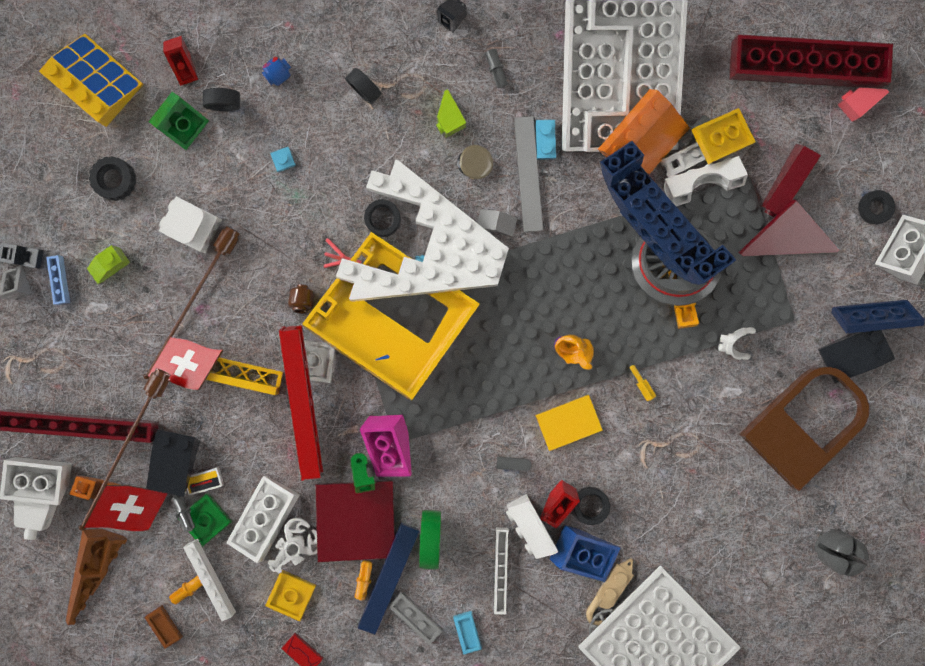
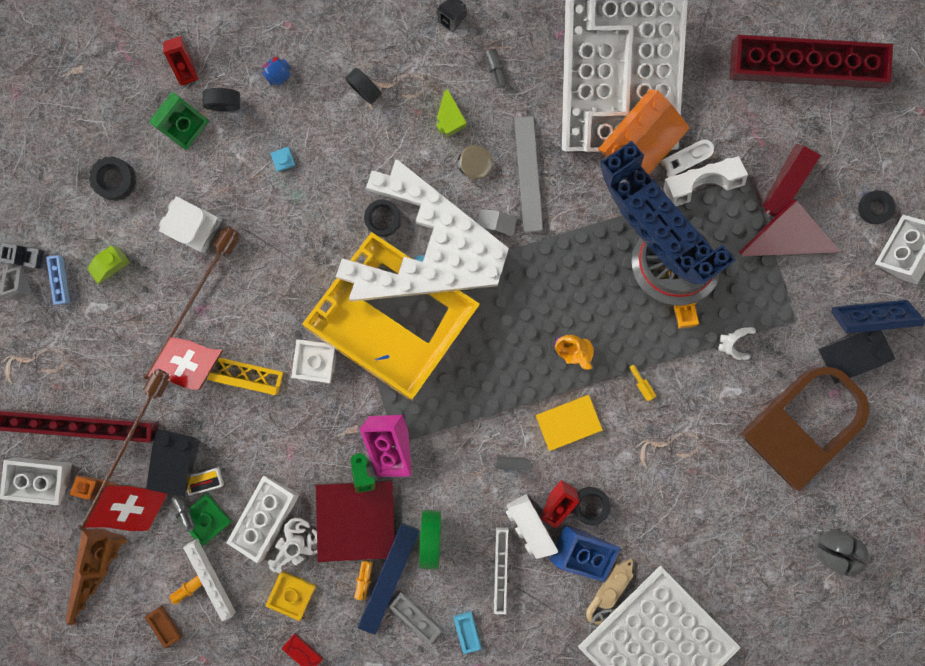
(33, 517): white torso -> none
(92, 79): slope -> none
(301, 299): reddish brown head -> none
(301, 401): red tile -> none
(342, 255): coral plant -> none
(545, 139): medium azure plate -> none
(688, 137): dark grey axle -> none
(723, 136): yellow plate -> none
(858, 102): coral slope -> none

